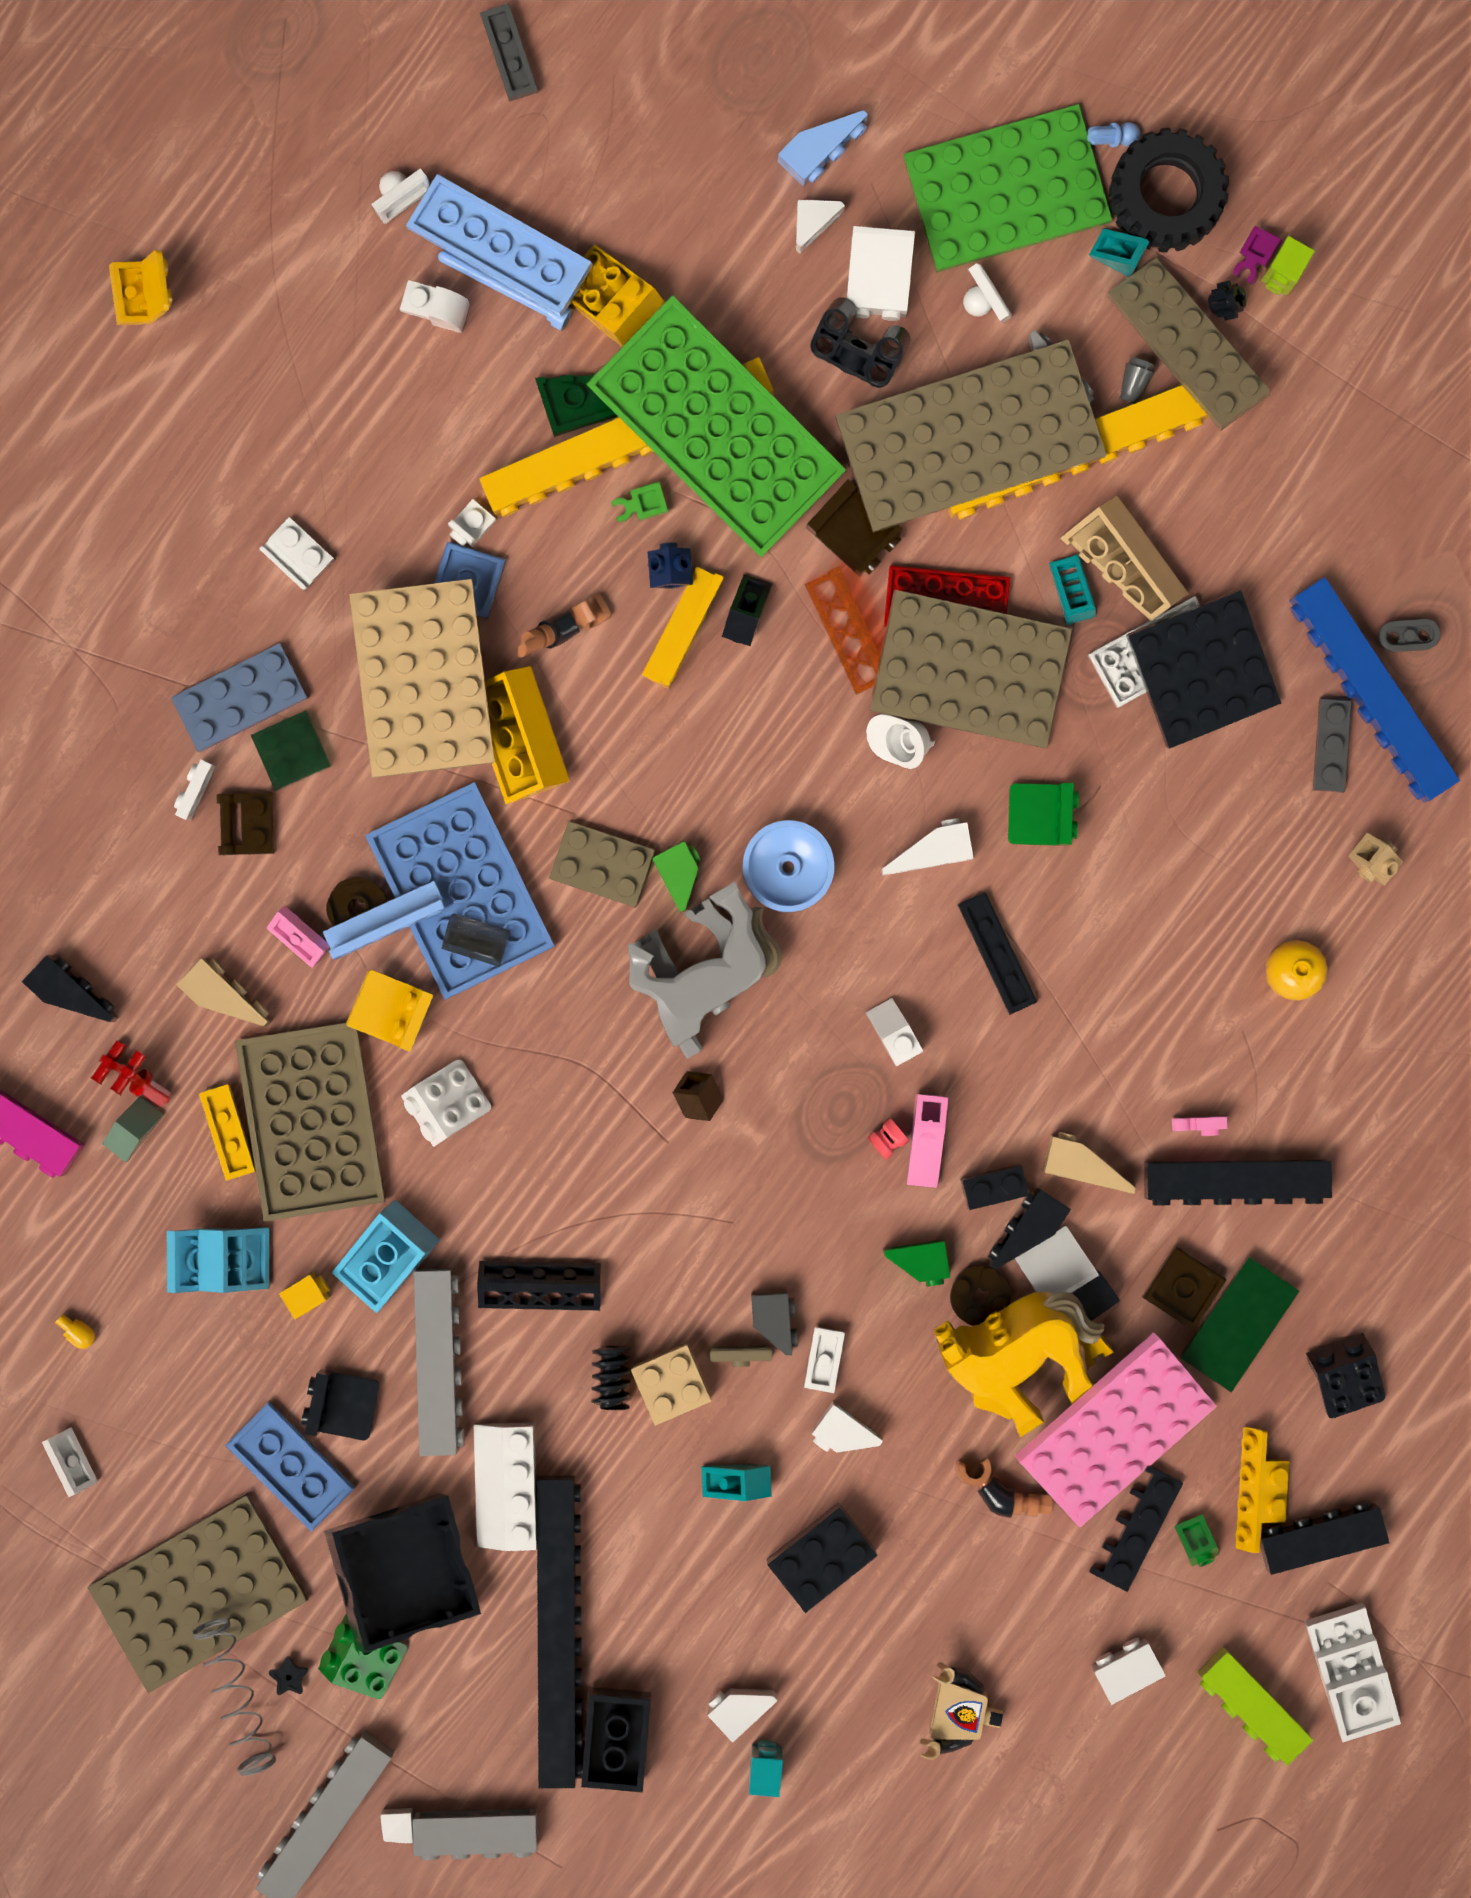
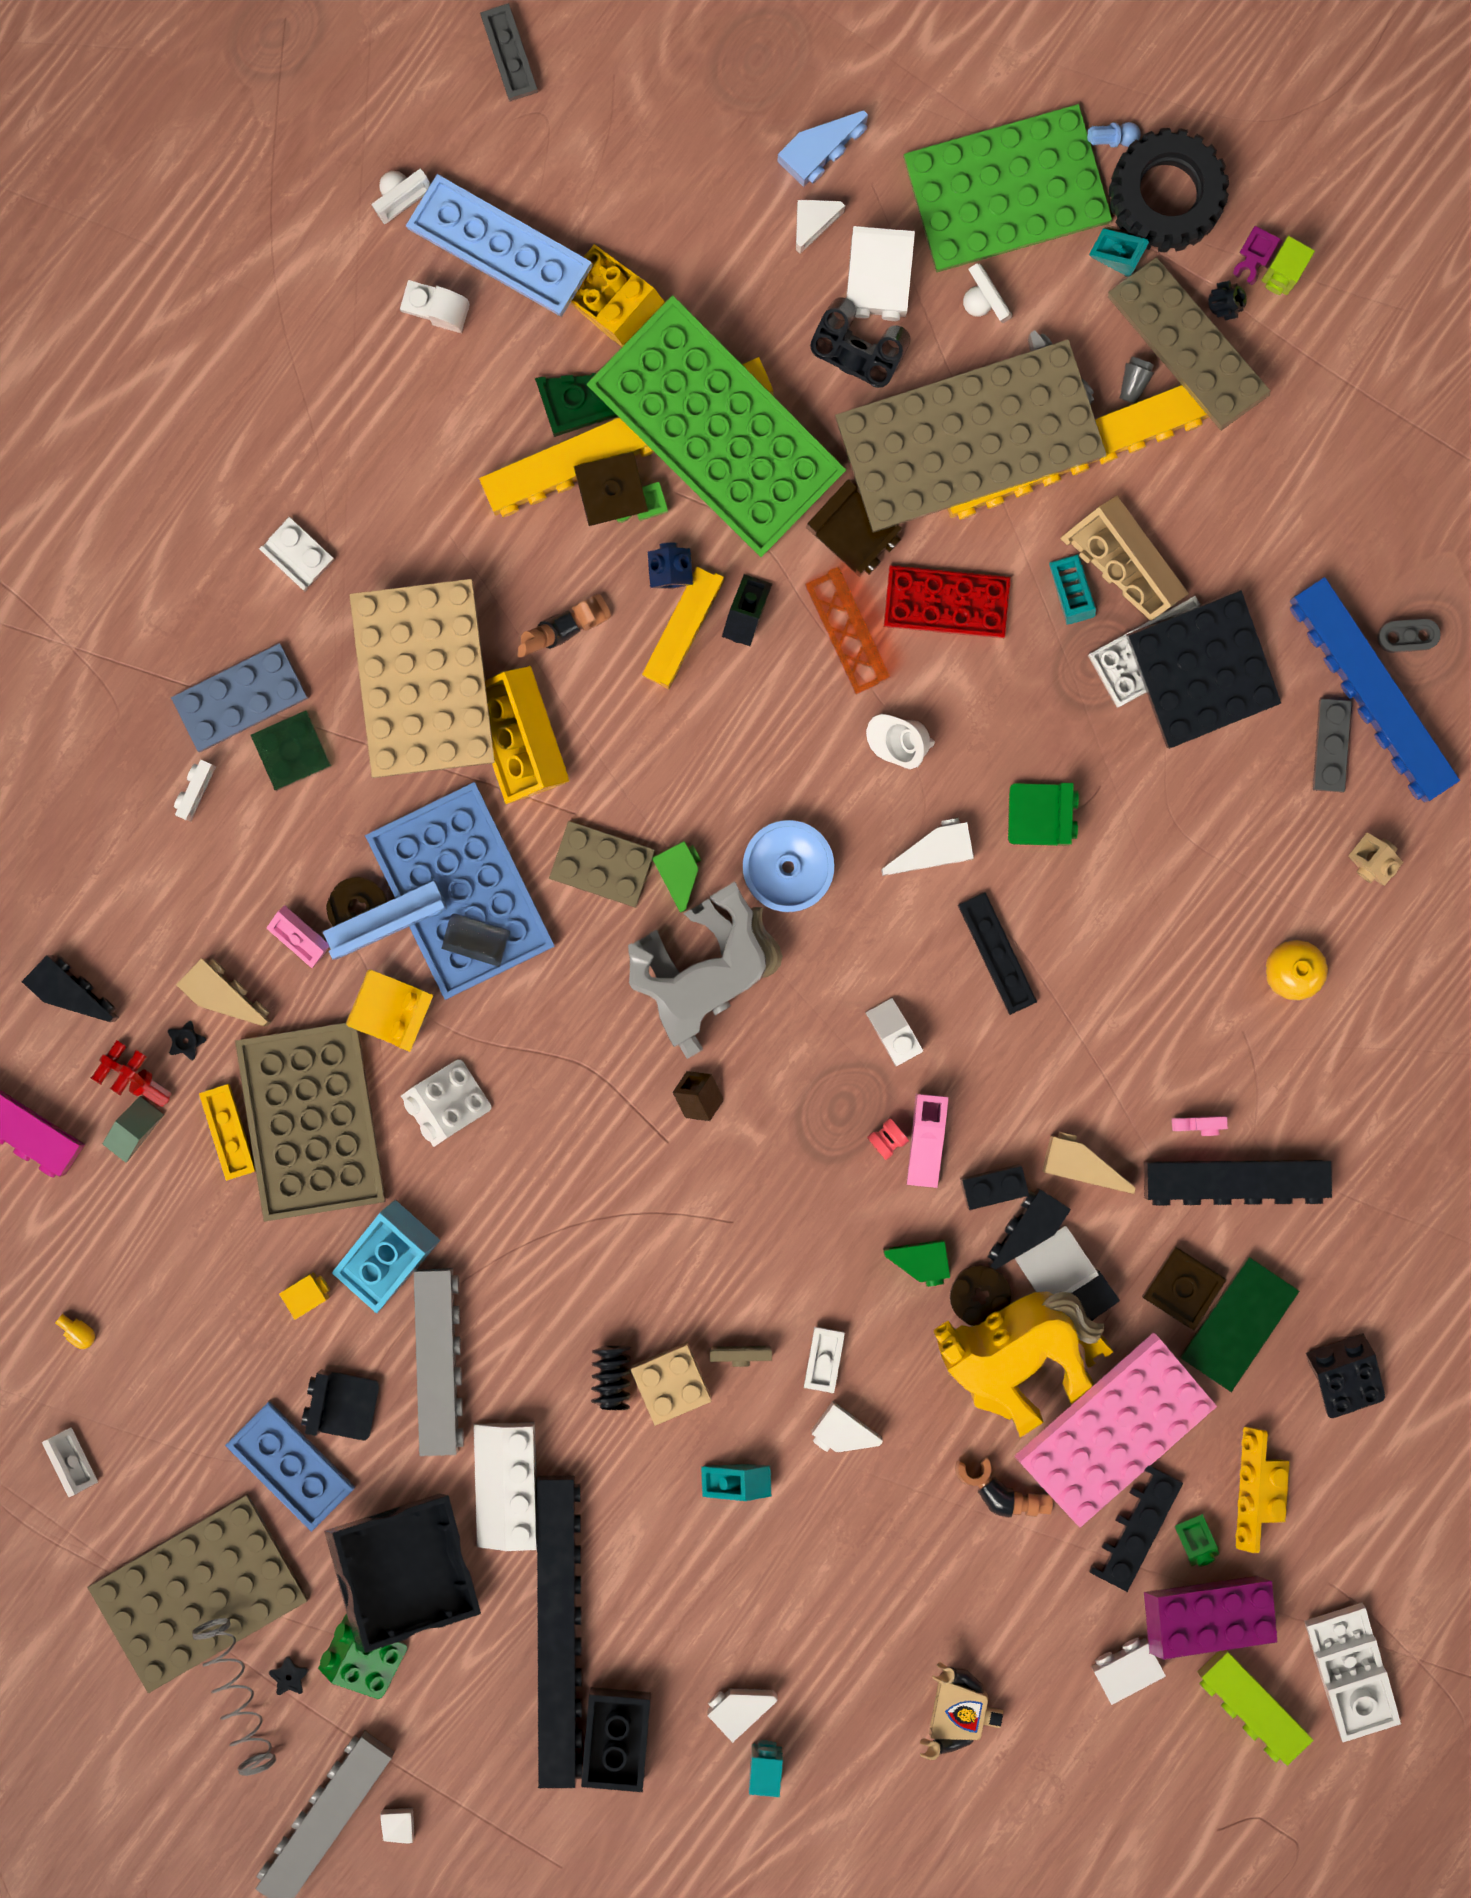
(140, 290): yellow bracket -> none
(177, 1037): none -> black plate
(217, 1260): medium azure bracket -> none
(255, 824): dark brown plate -> none
(464, 564): medium blue tile -> none
(465, 268): light blue piece -> none
(471, 524): white bracket -> none
(475, 1833): light grey brick -> none
(539, 1280): black fence -> none
(610, 488): none -> dark brown plate
(772, 1319): dark grey slope -> none
(821, 1557): black brick -> none
(970, 669): dark tan plate -> none
(1210, 1617): none -> magenta brick
(1323, 1537): black brick -> none

